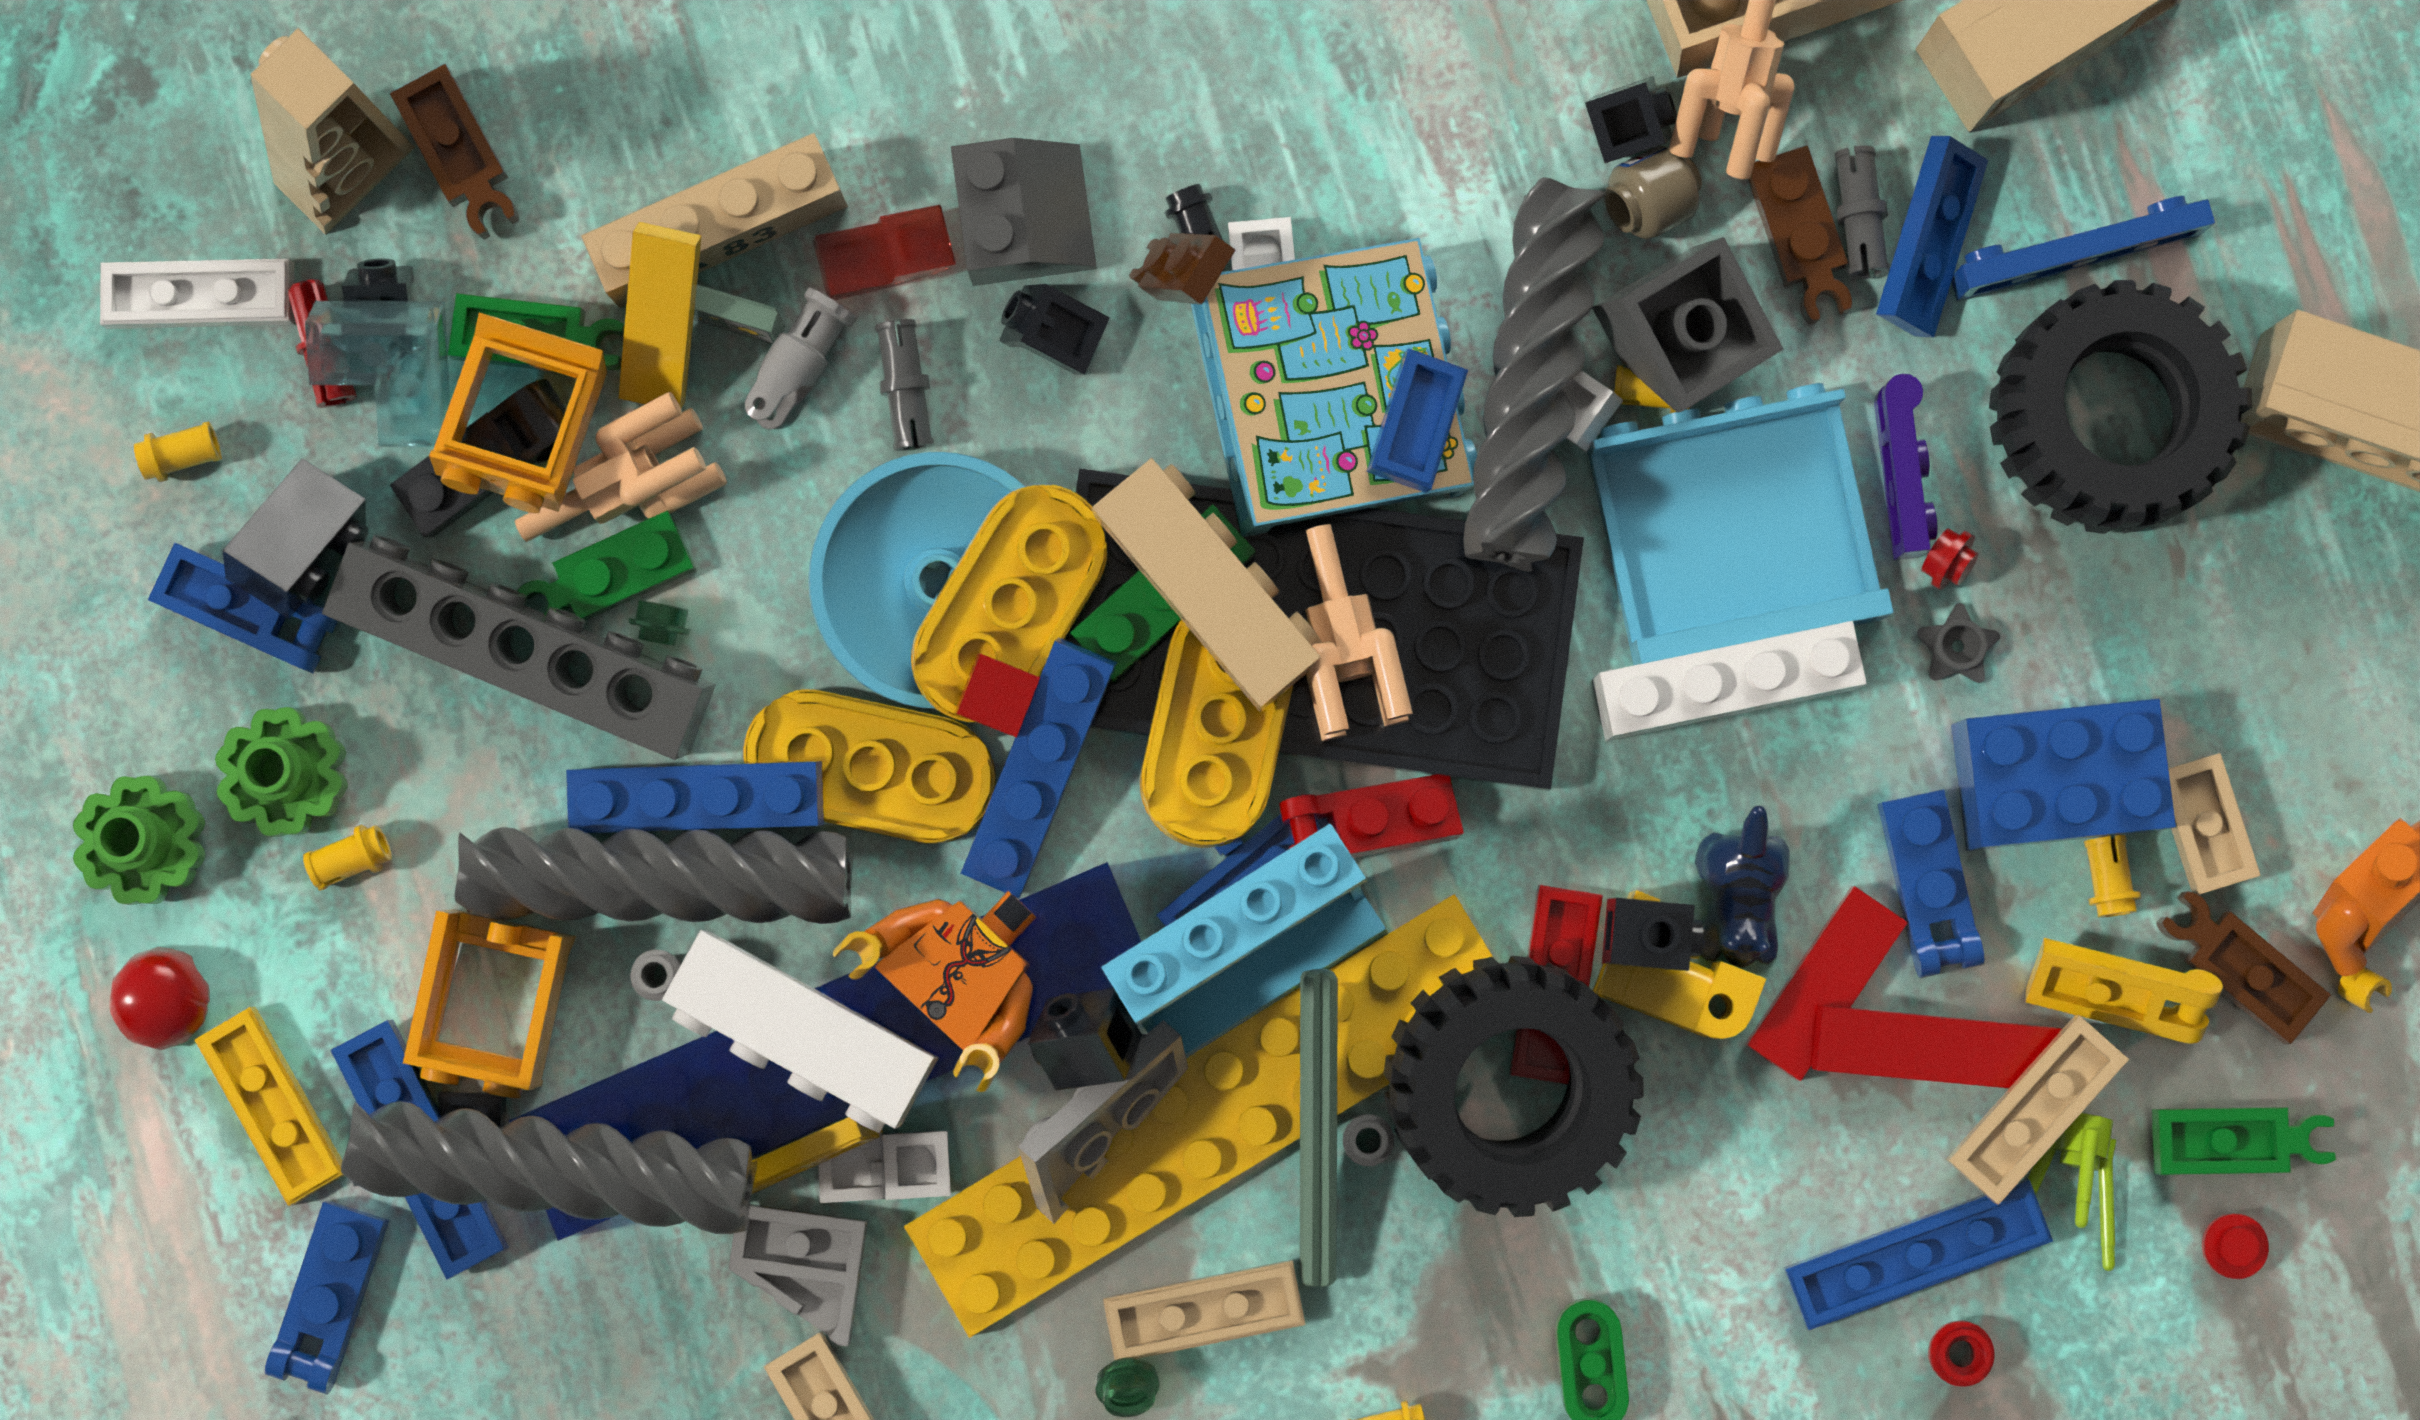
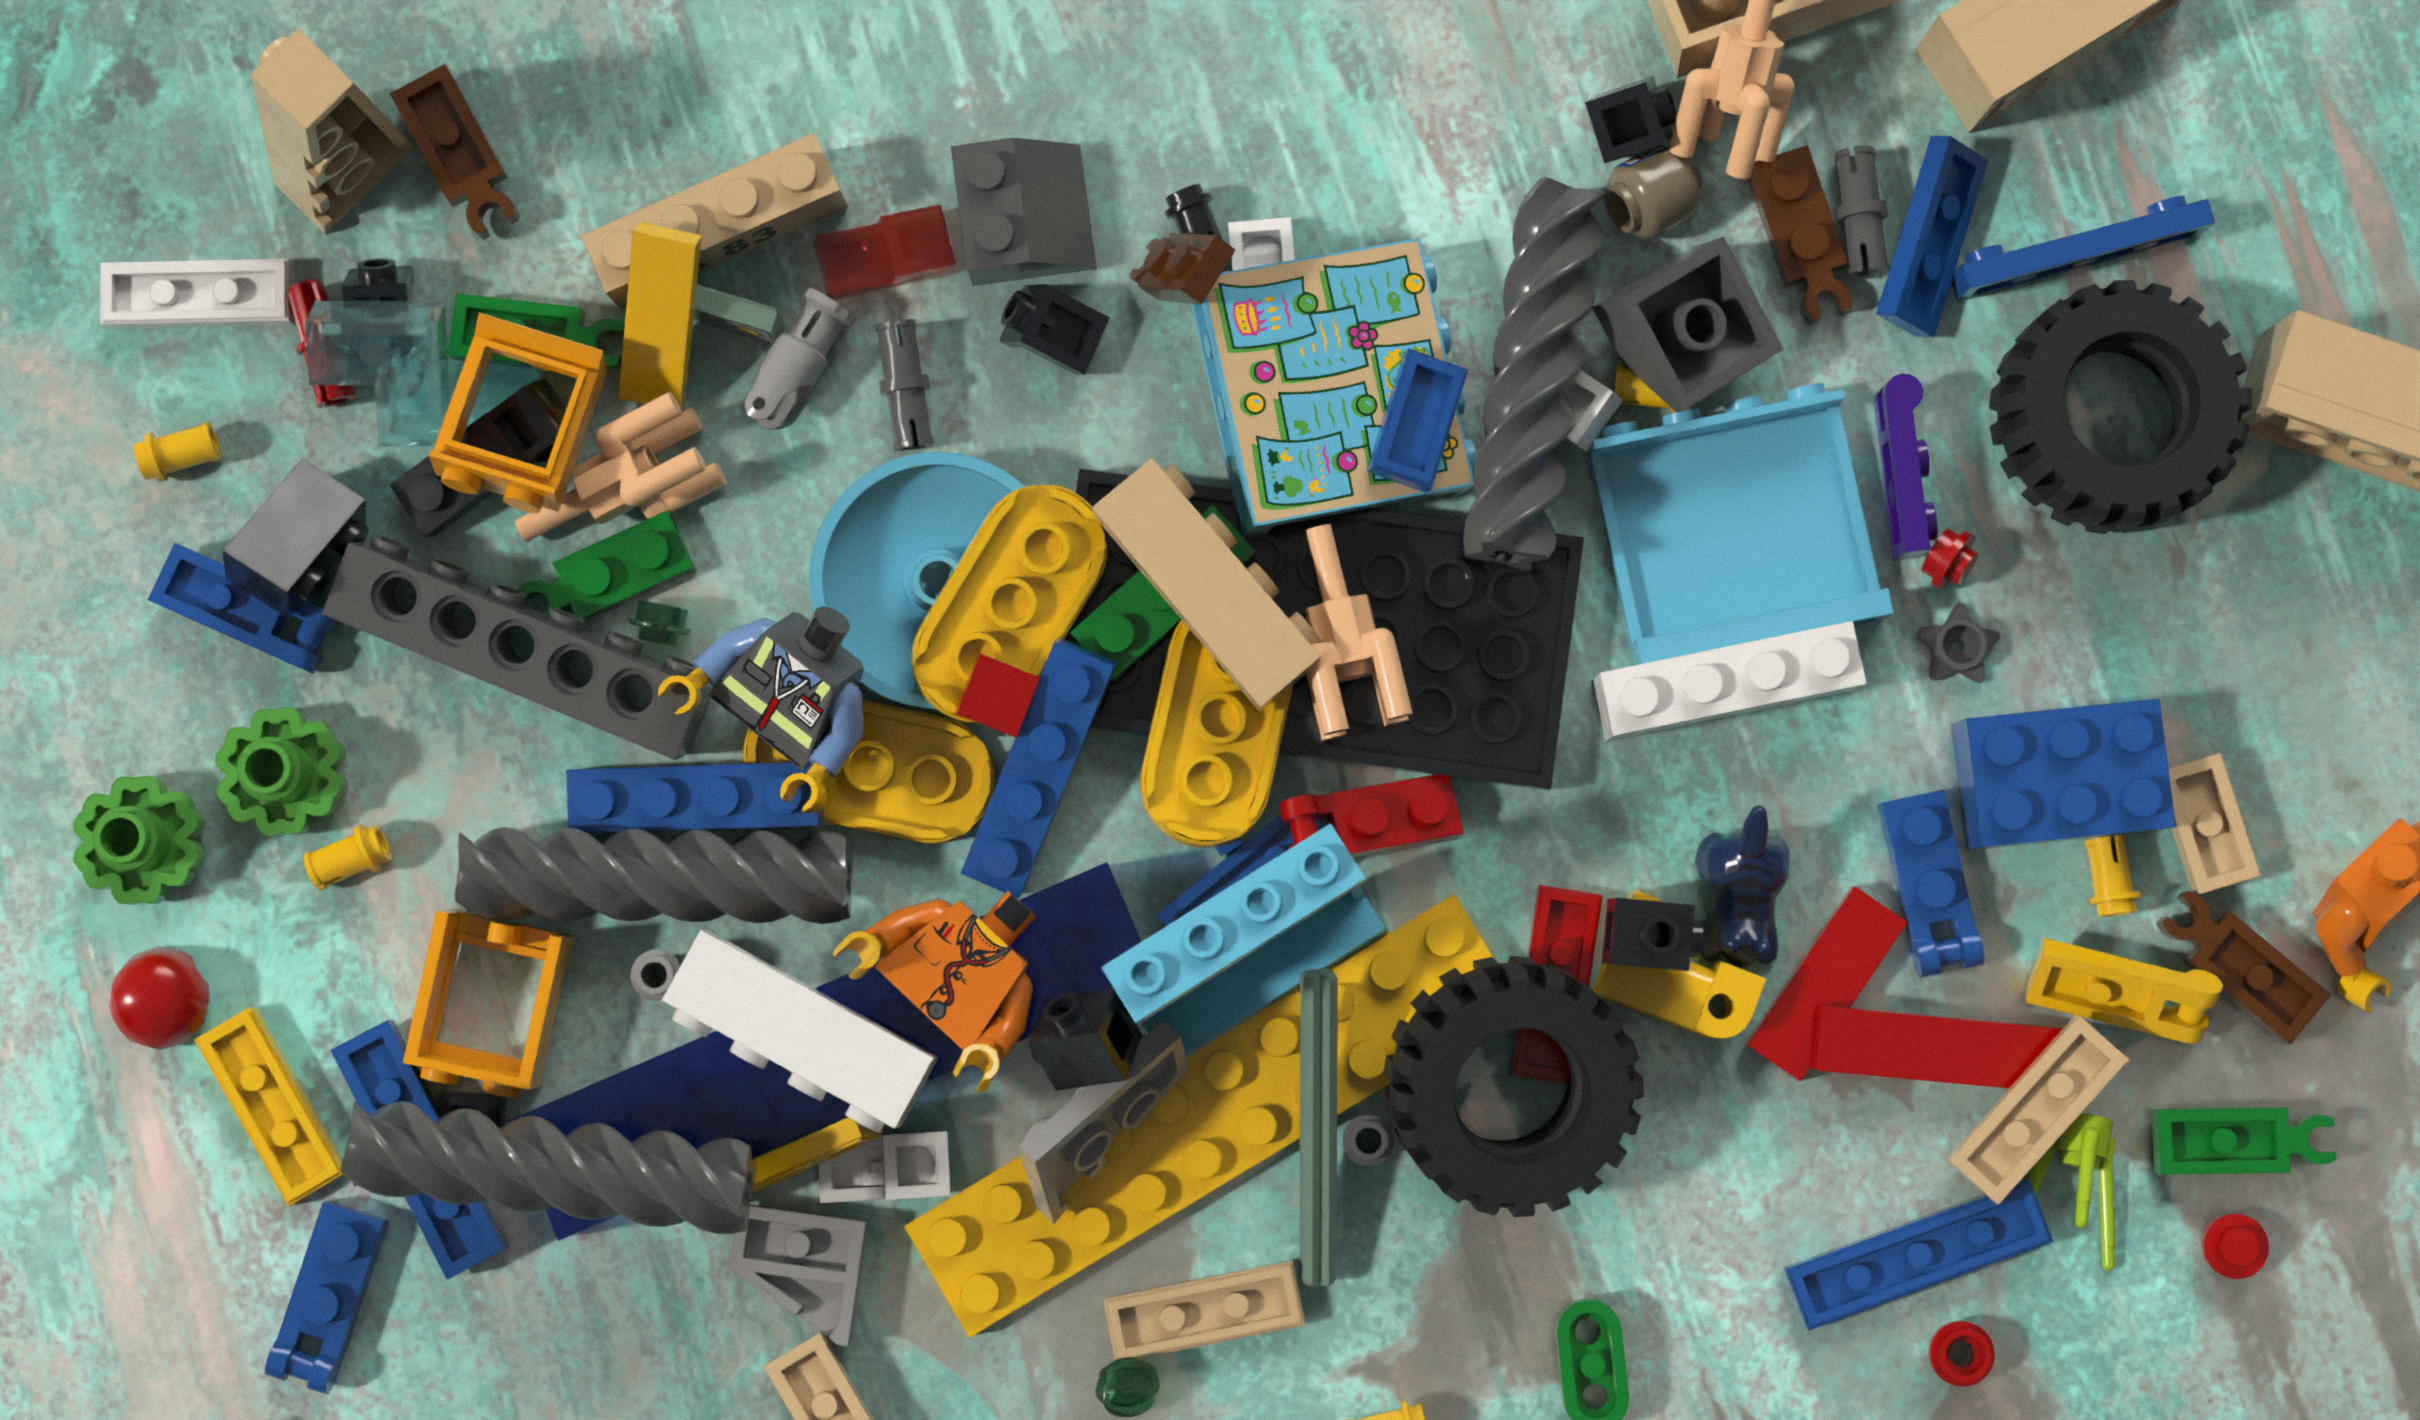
(788, 688): none -> torso

